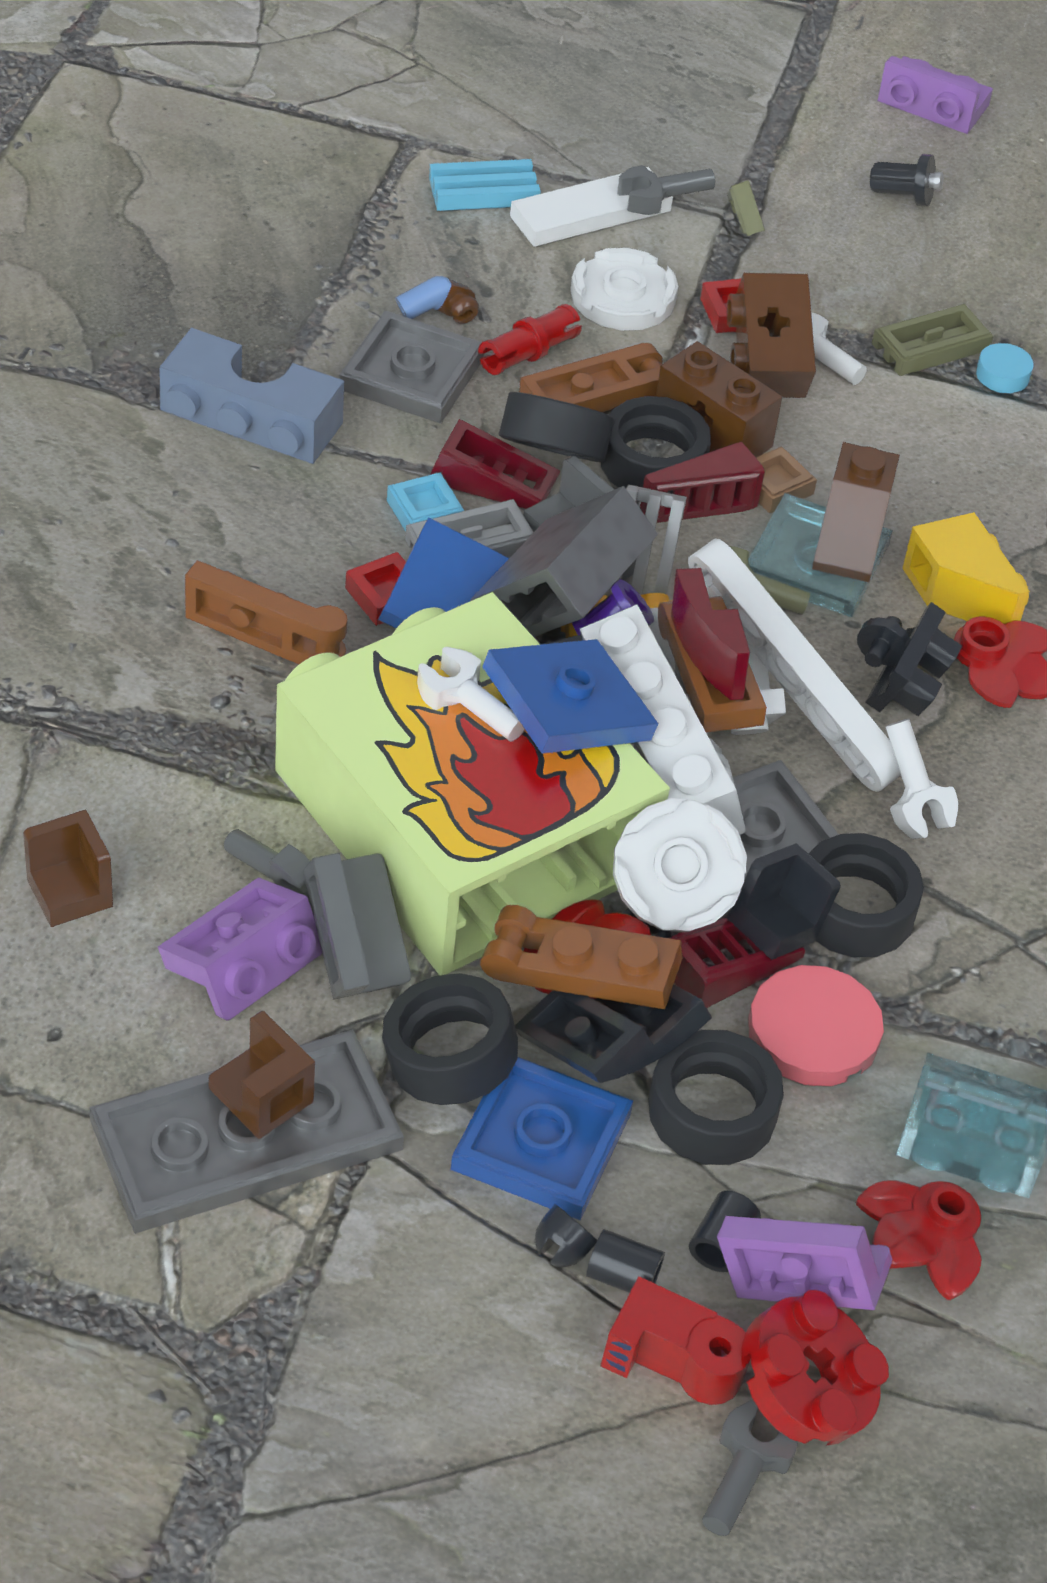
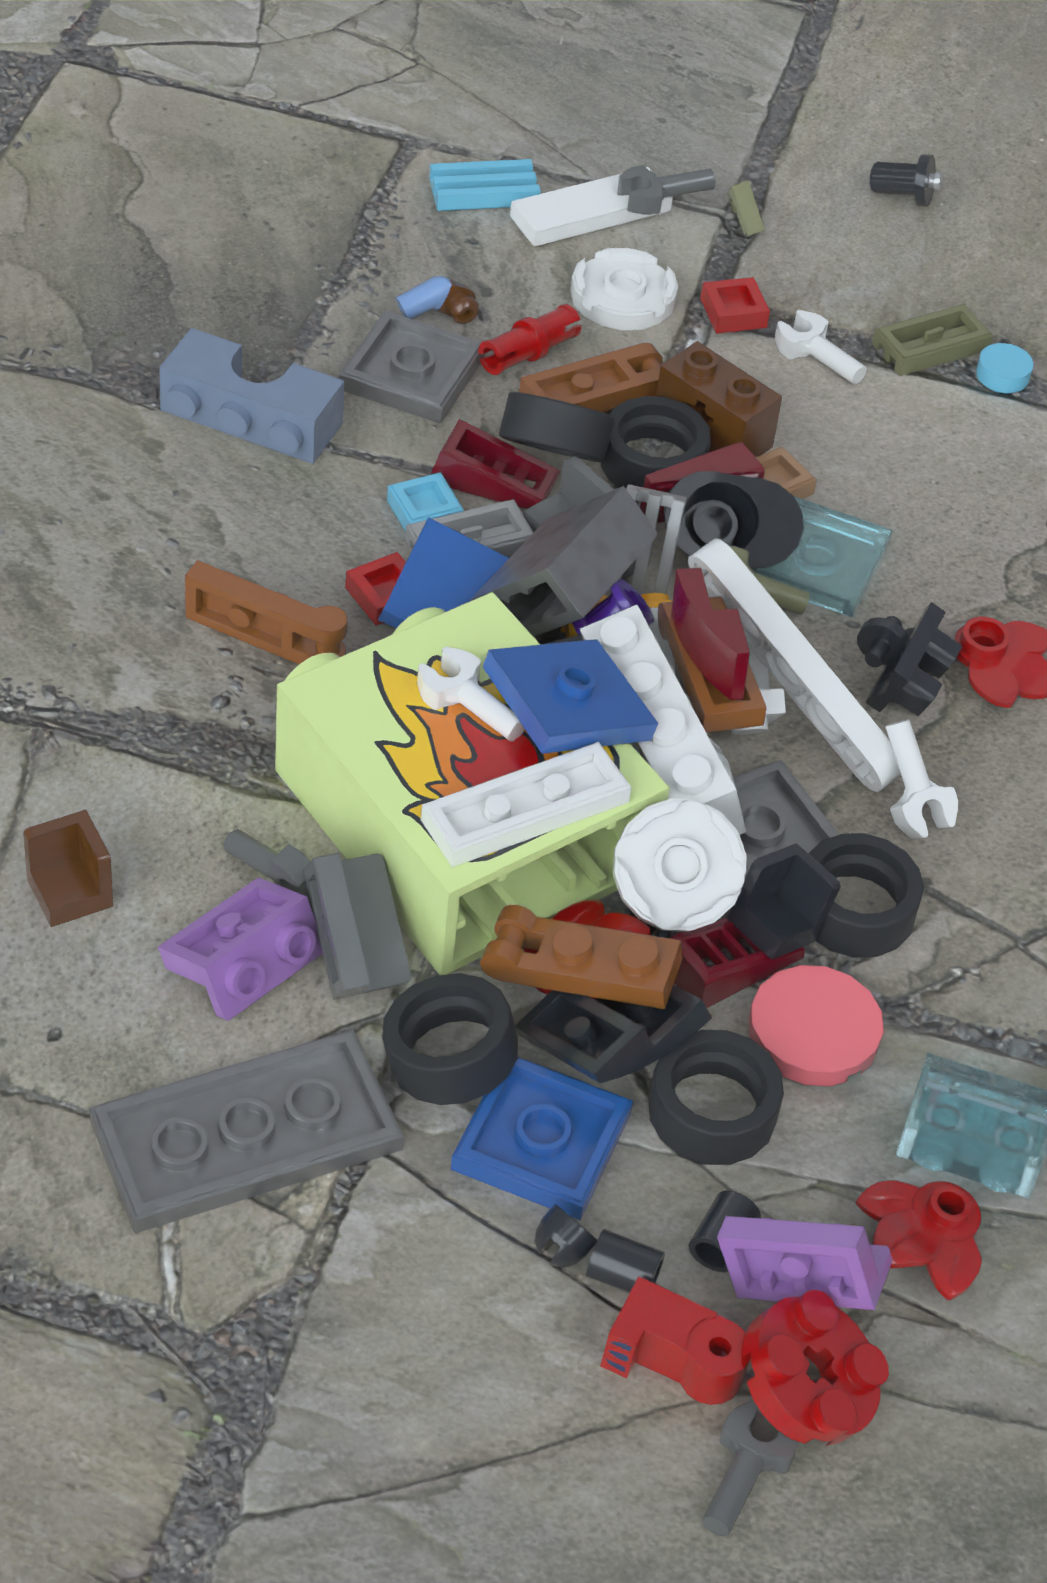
(267, 1080): reddish brown panel -> none
(525, 804): none -> white tile
(741, 513): none -> black piece
(774, 331): reddish brown brick -> none
(855, 512): slope -> none
(933, 93): medium lavender bracket -> none
(964, 570): yellow slope -> none

